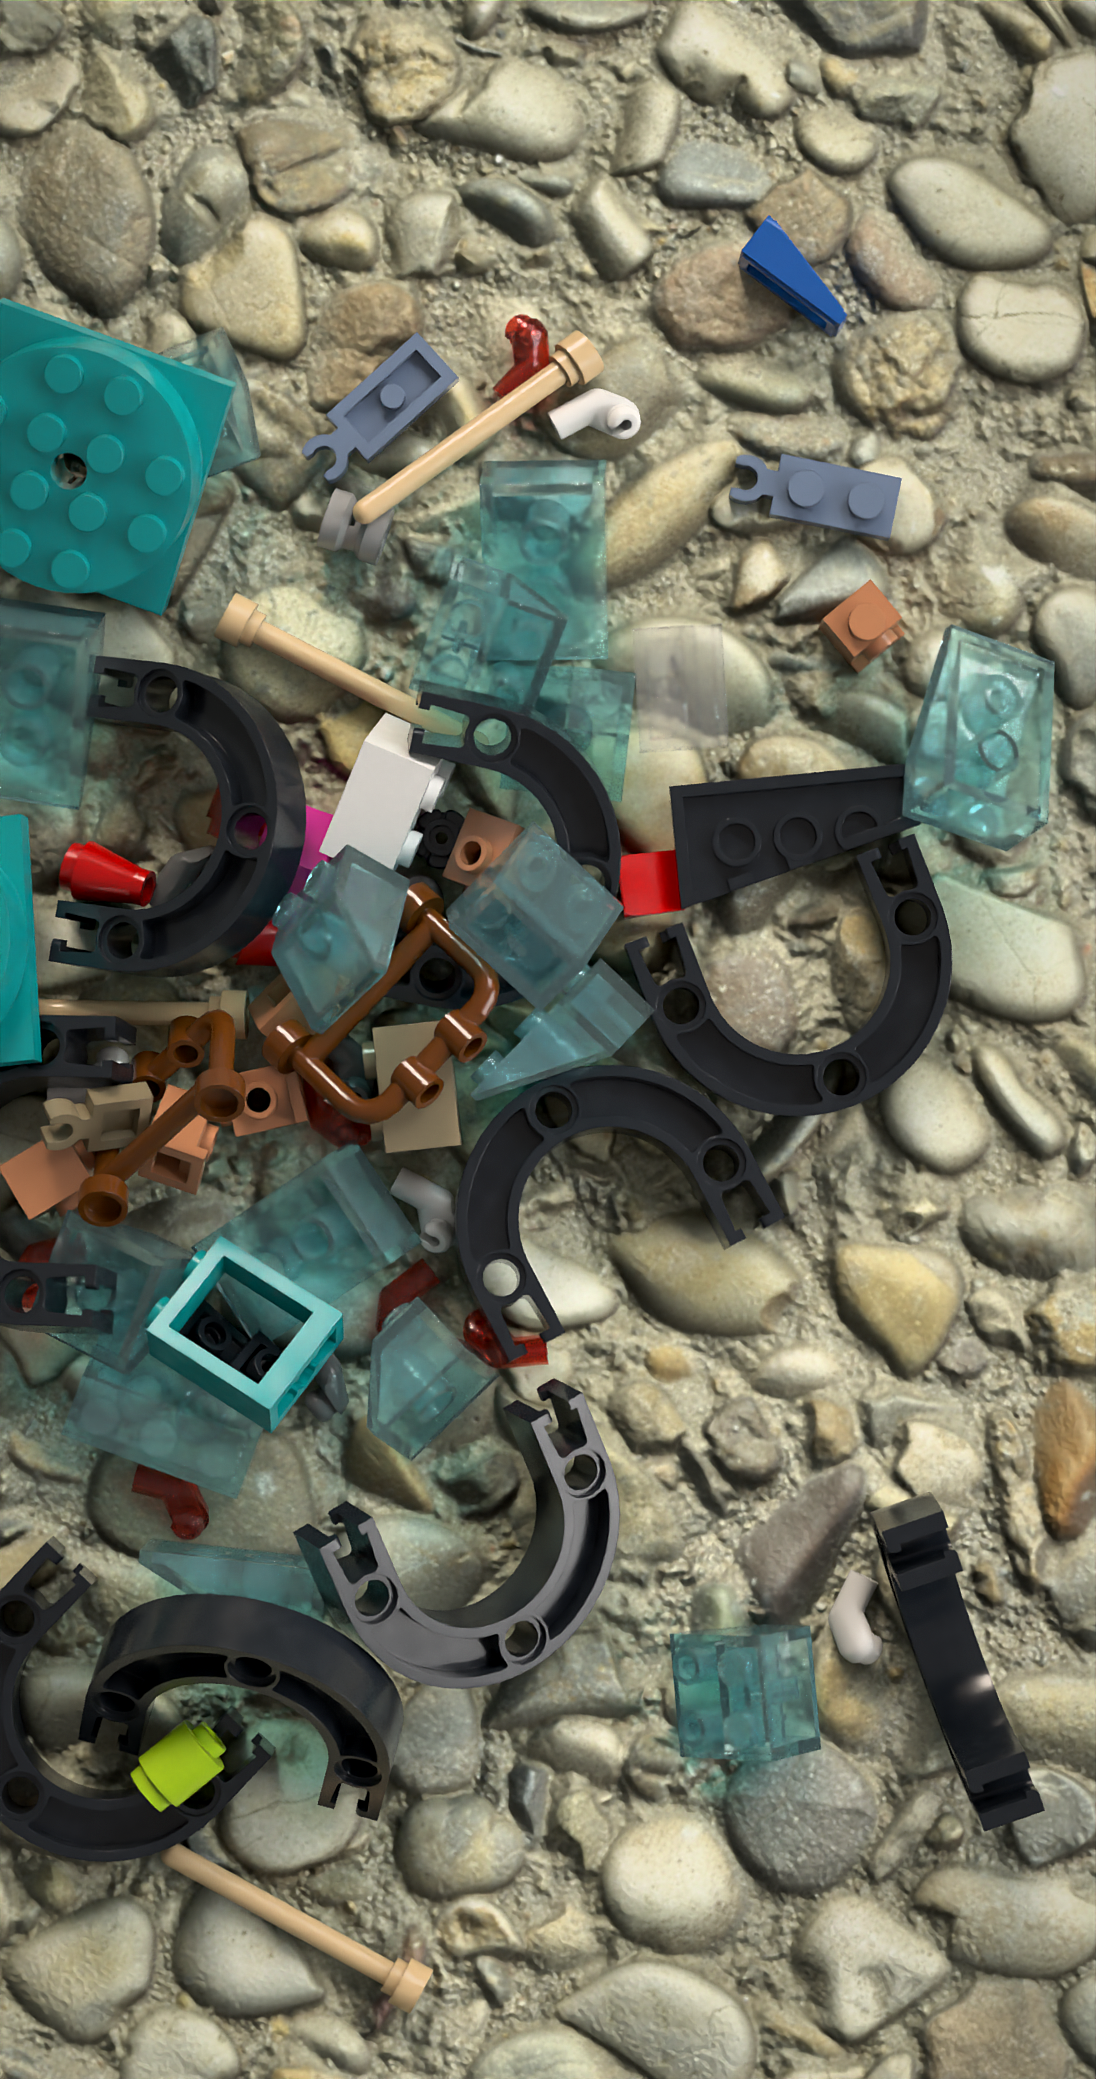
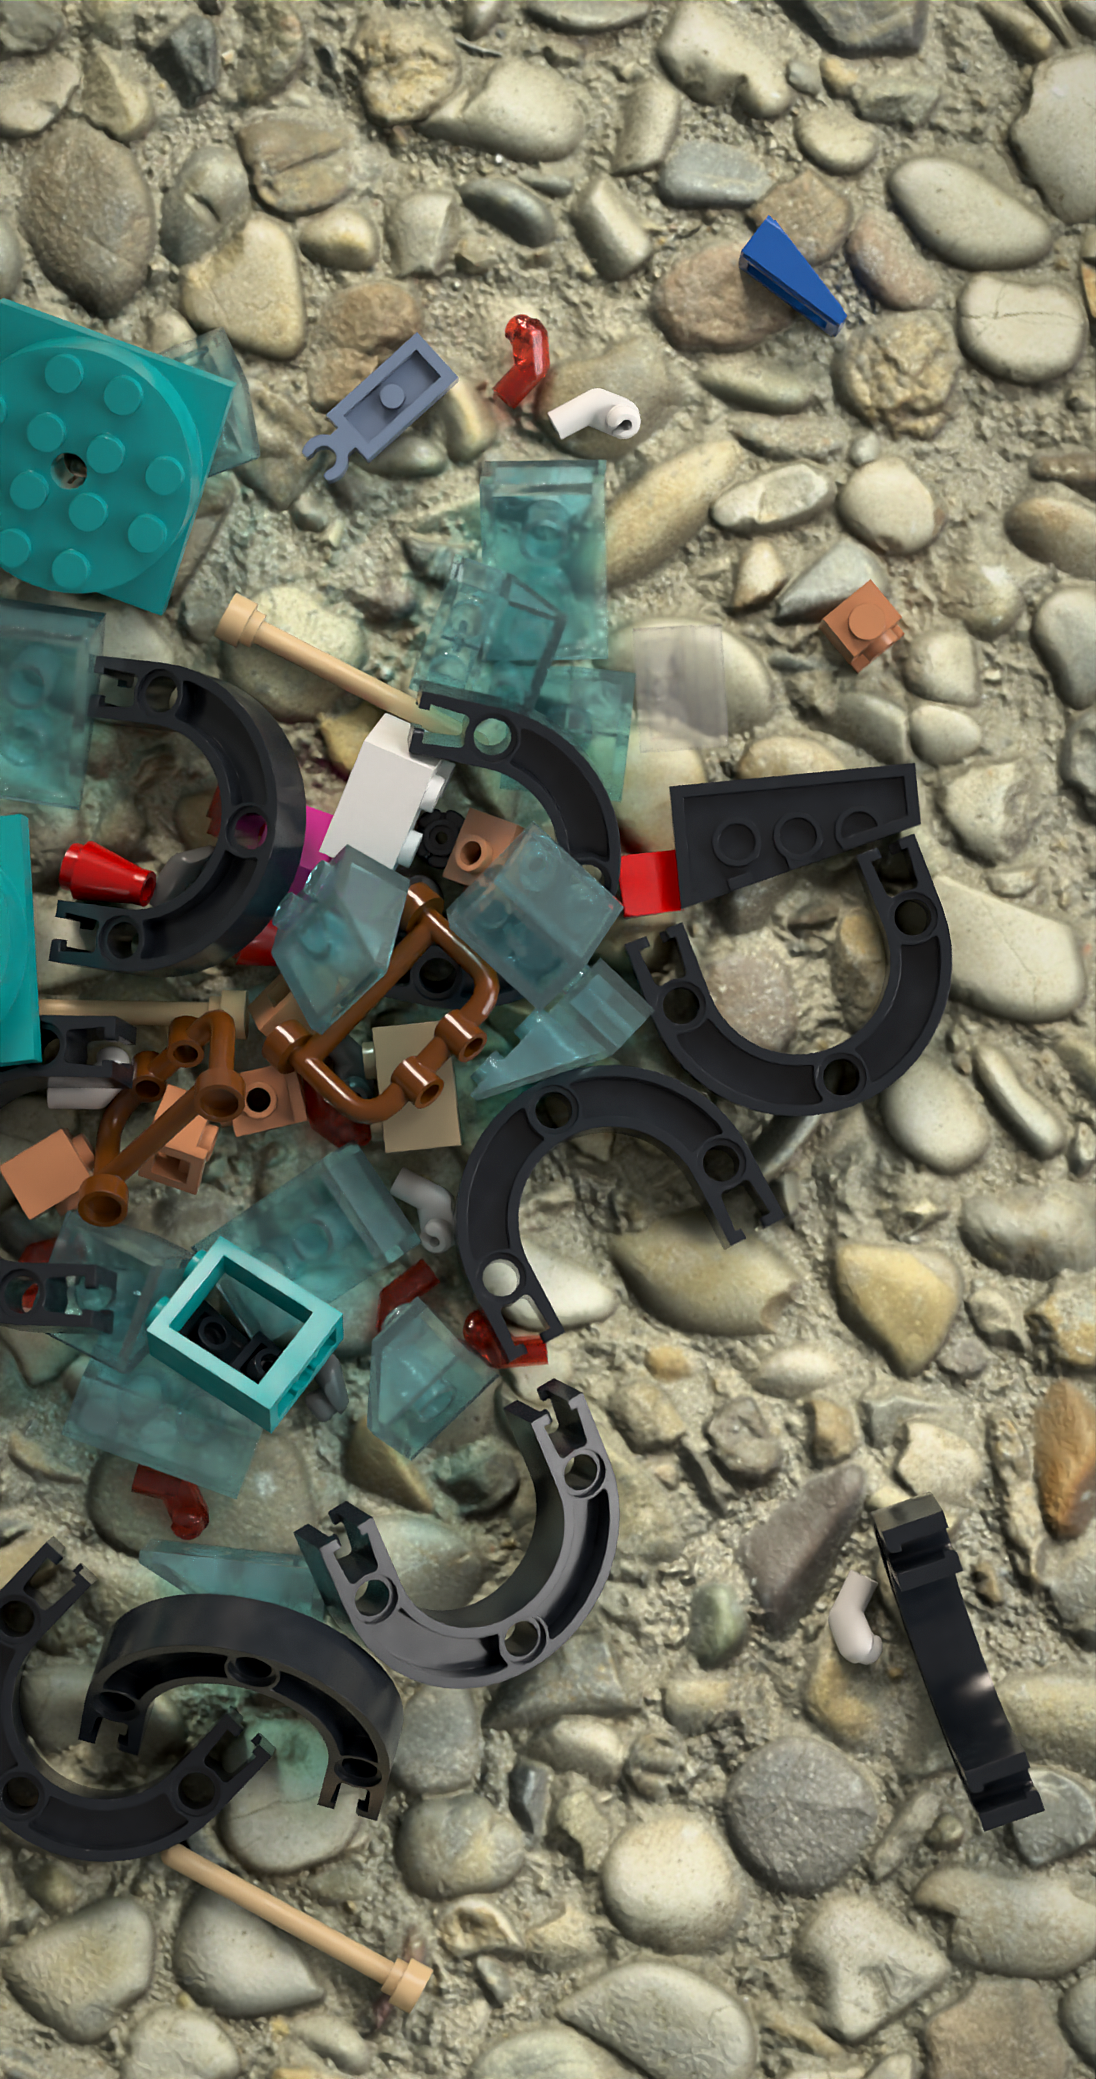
(105, 1121): dark tan plate -> none
(179, 1764): lime brick -> none
(363, 539): light grey wheel -> none
(572, 363): tan piece -> none
(745, 1692): clear light blue slope -> none
(823, 495): sand blue plate -> none
(983, 742): clear light blue slope -> none

